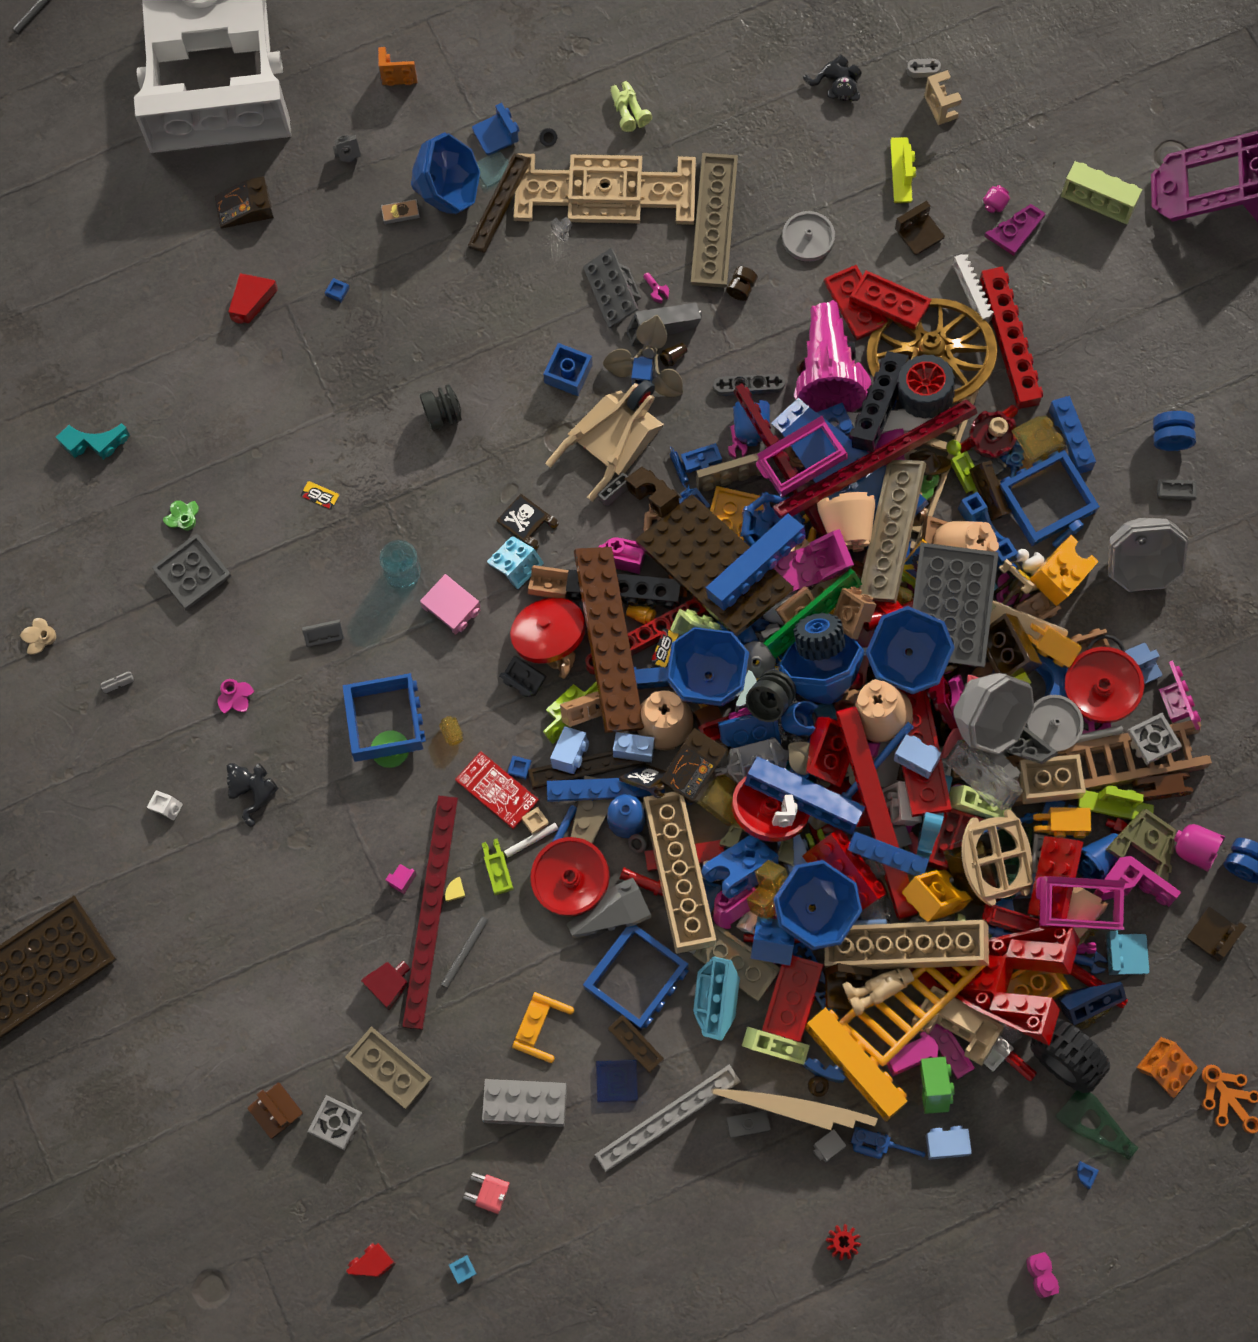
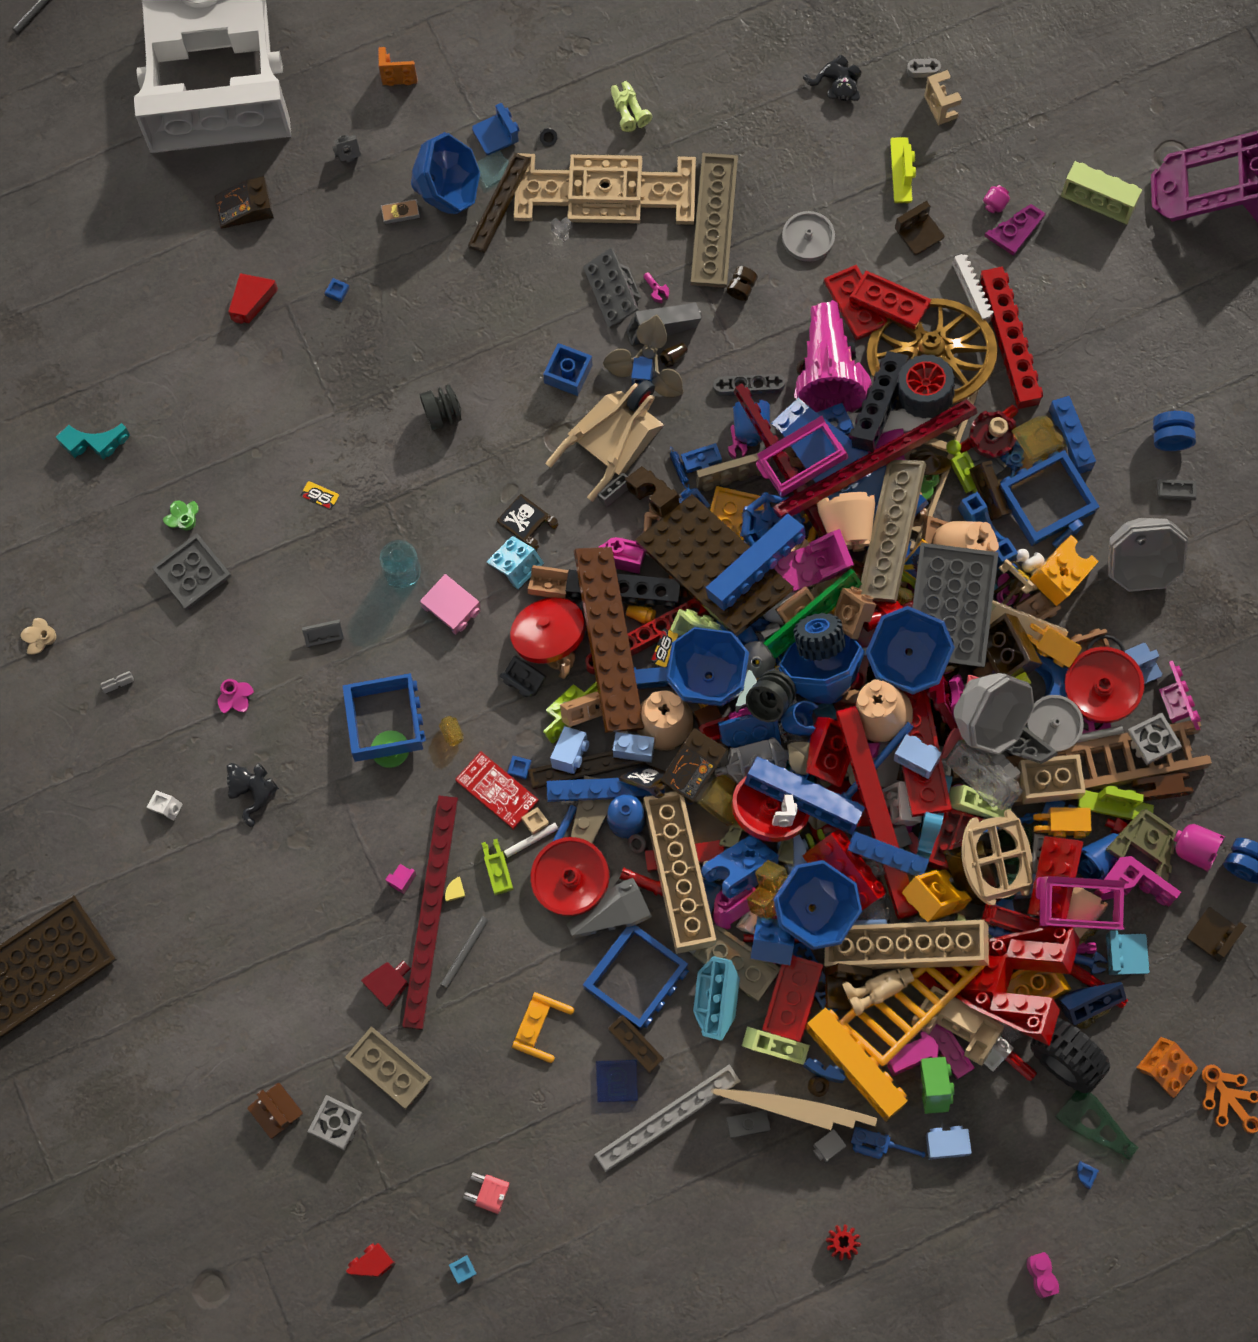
(524, 1103): light grey brick -> none

